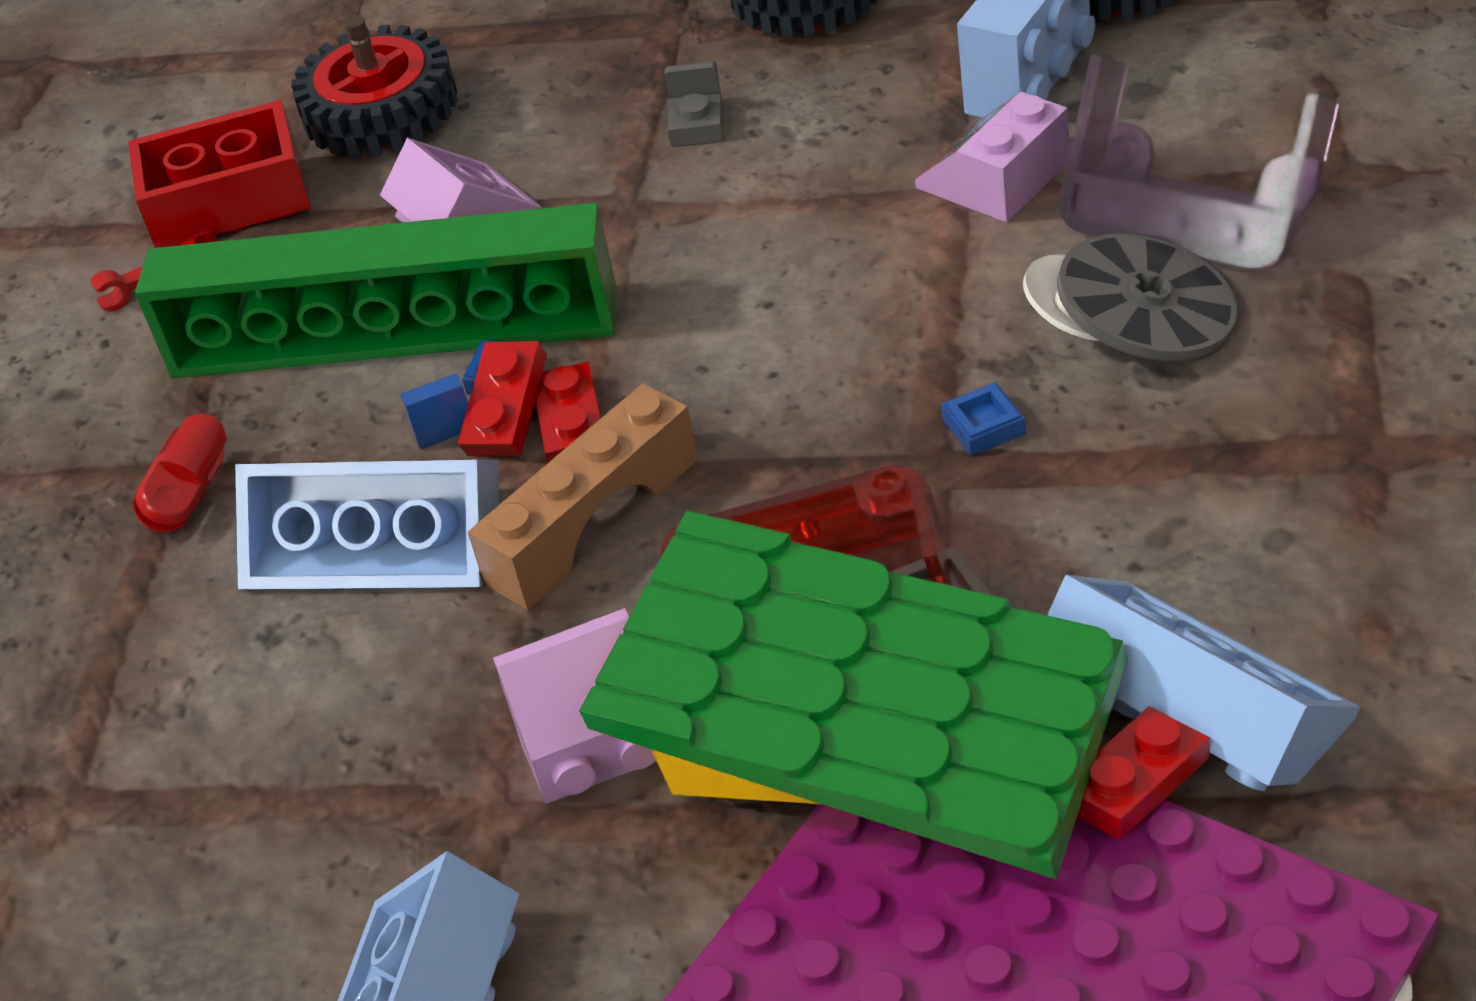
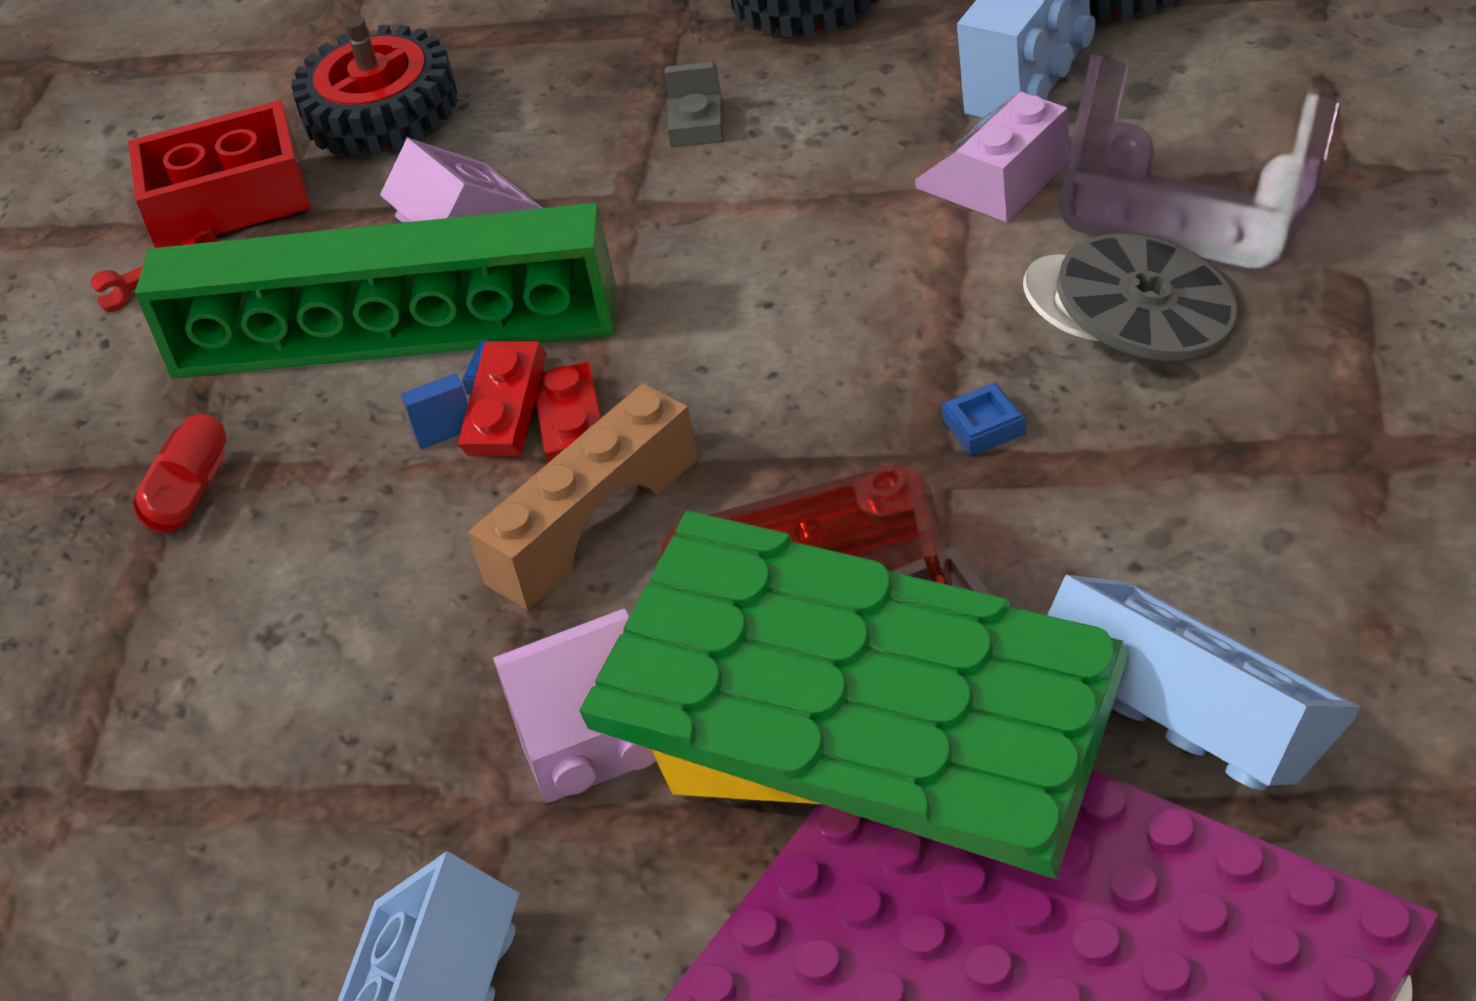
(361, 523): light blue slope -> none
(1140, 771): red plate -> none

